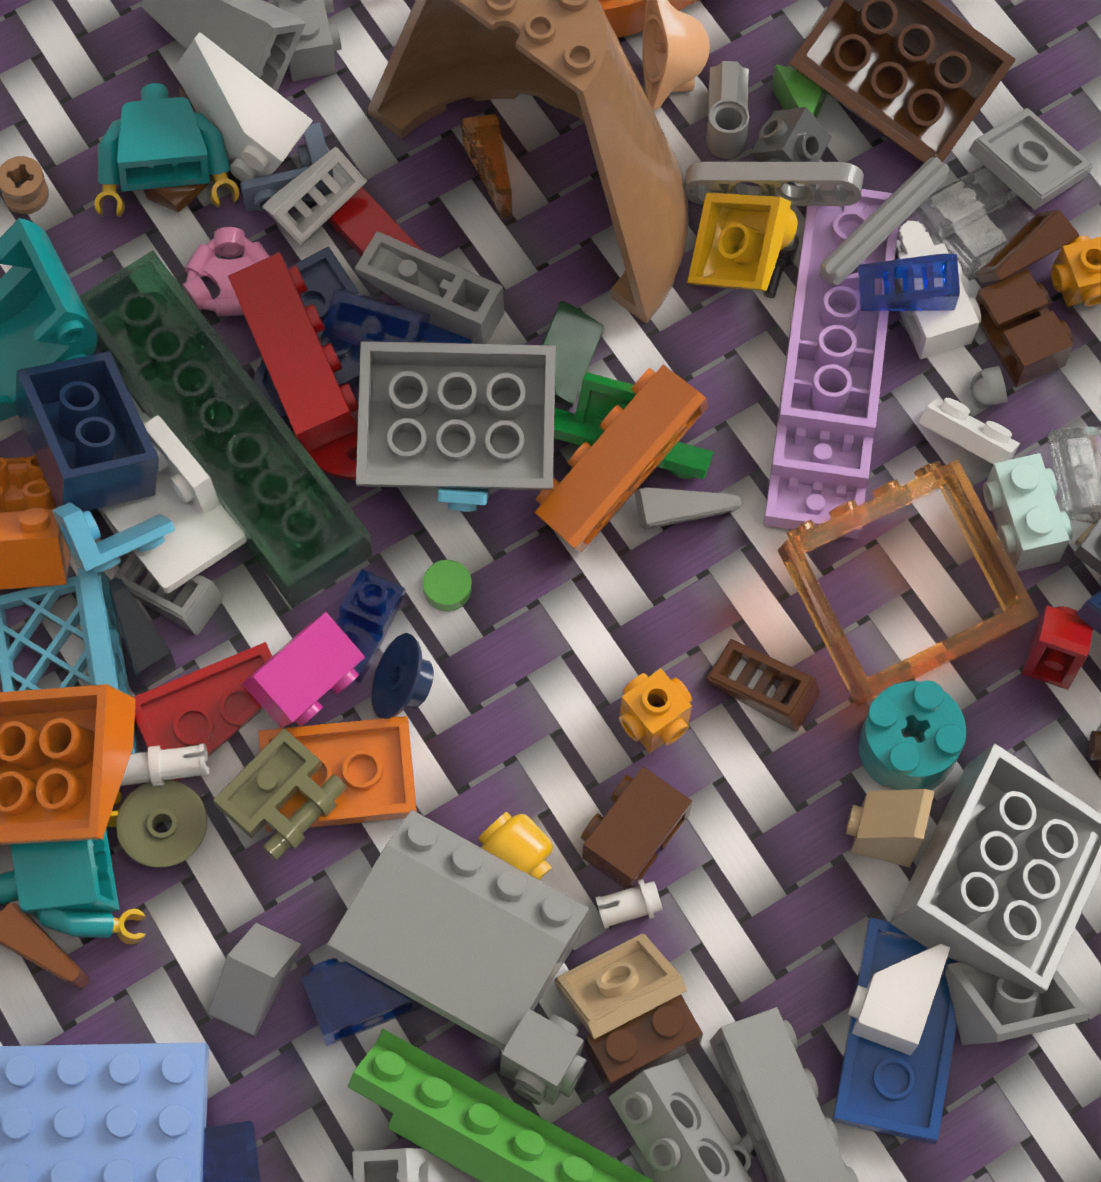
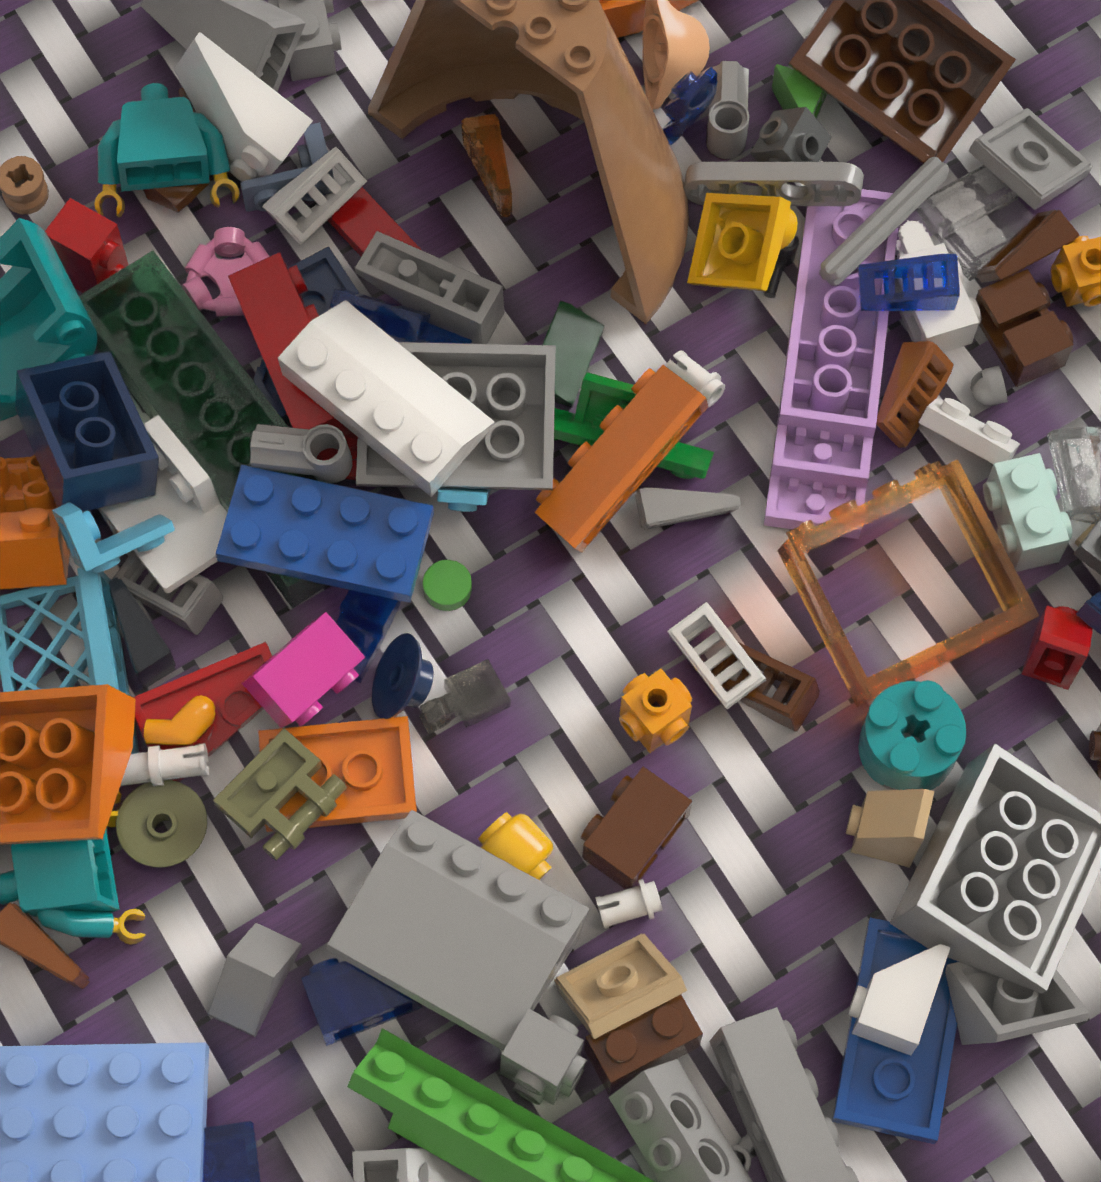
(86, 245): none -> red brick
(185, 726): none -> light orange arm
(297, 451): none -> light grey piece
(325, 533): none -> blue plate
(384, 395): none -> white slope
(470, 694): none -> clear smoke plate
(691, 372): none -> white pin
(692, 99): none -> clear blue slope
(692, 627): none -> white slope
(913, 385): none -> dark orange slope

